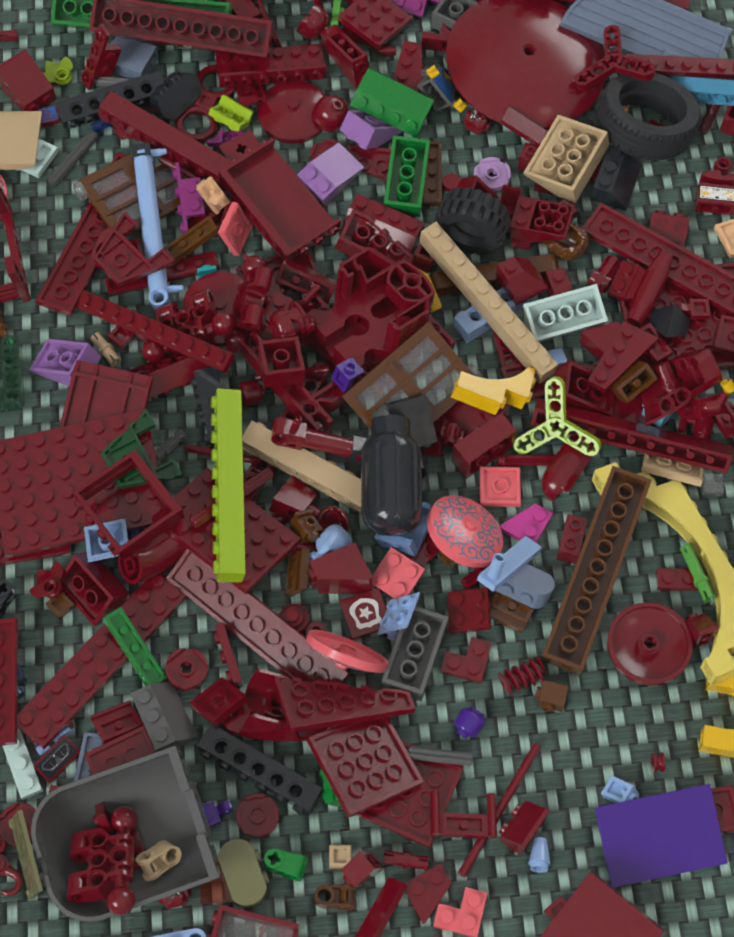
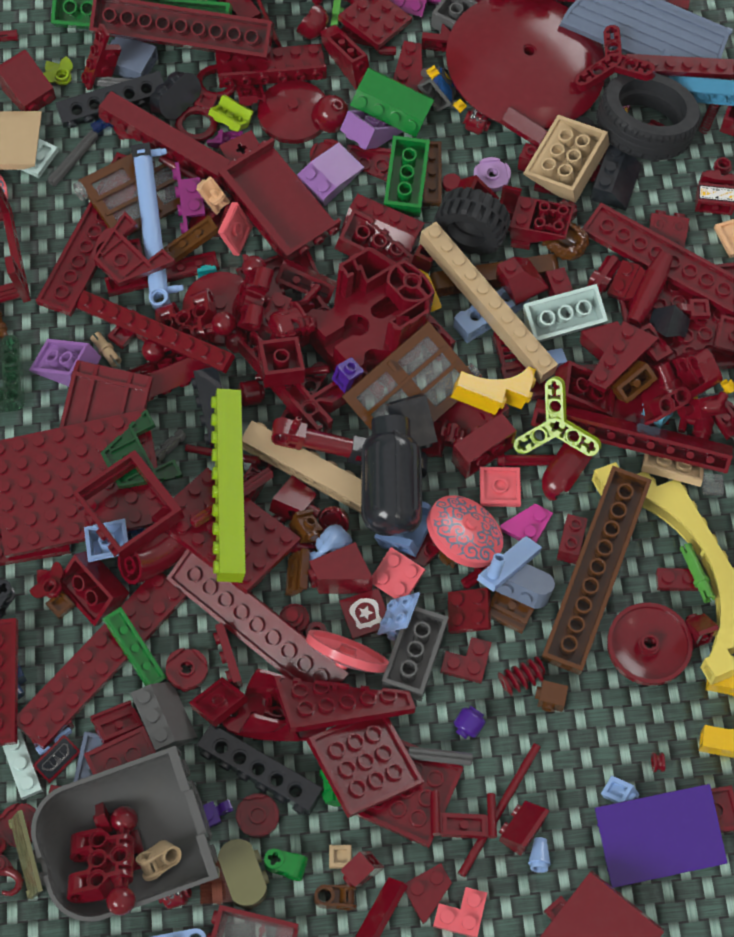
(49, 116): tile -> none
(405, 860): dark red pin -> none

